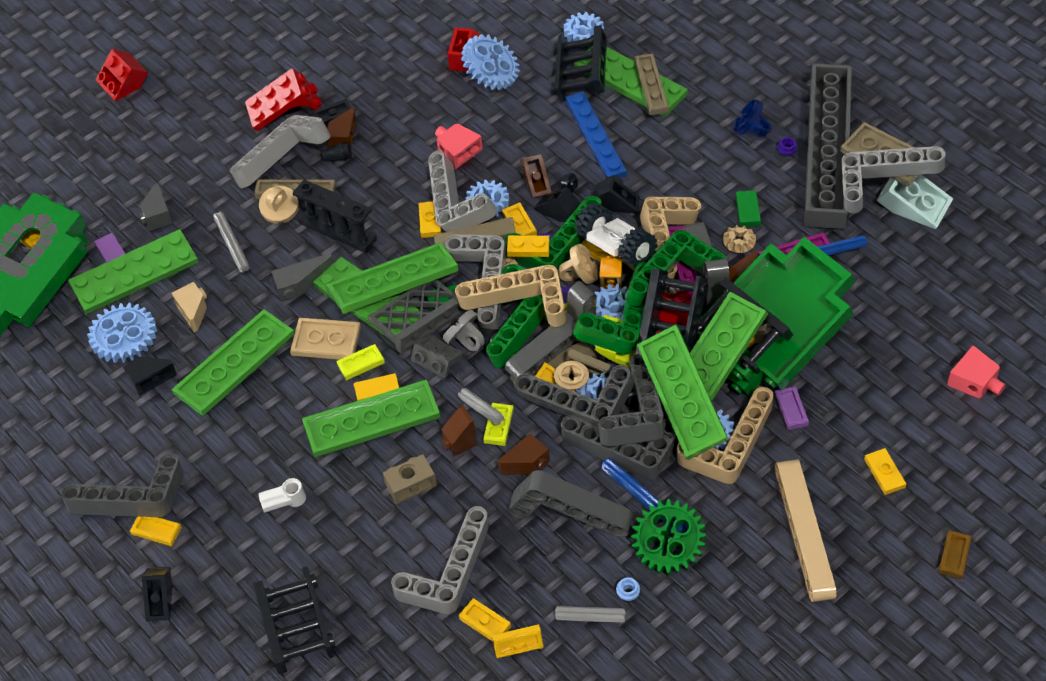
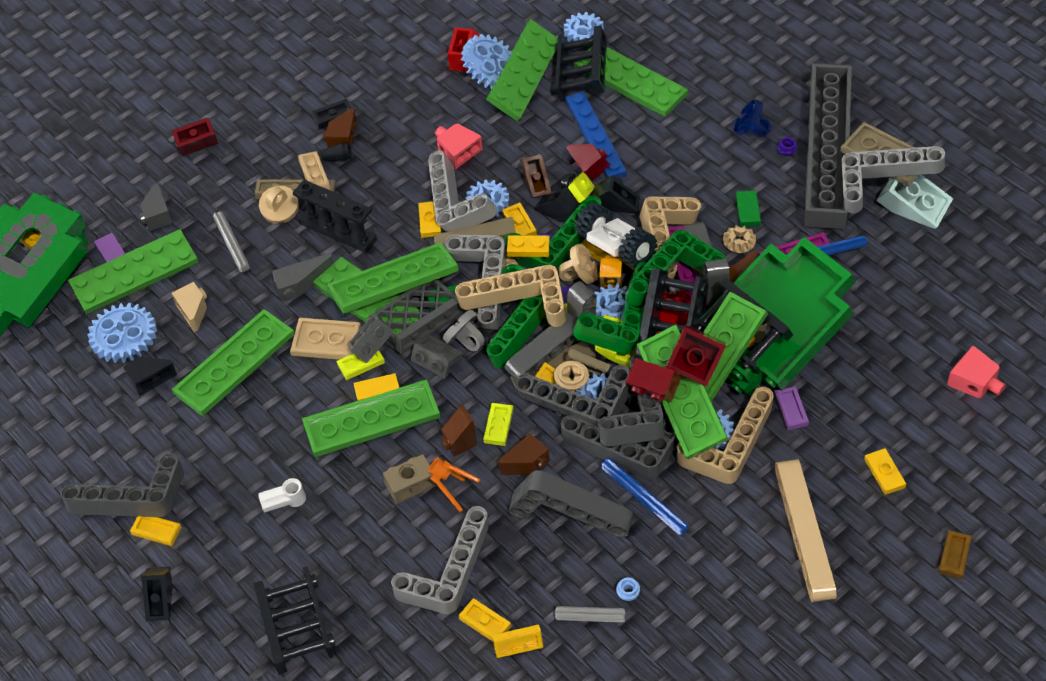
(121, 74): red slope -> none
(194, 136): none -> dark red brick
(276, 145): light grey beam -> none
(281, 95): bracket -> none
(313, 169): none -> tan tile
(370, 338): none -> dark grey bracket
(441, 470): none -> orange plant
(481, 406): light grey axle -> none
(523, 70): none -> bright green plate
(581, 187): none -> neon yellow plate
(590, 159): none -> dark red slope
(651, 84): dark tan tile -> none
(653, 380): none -> dark red brick
(689, 540): green gear -> none
(696, 355): none -> dark red slope

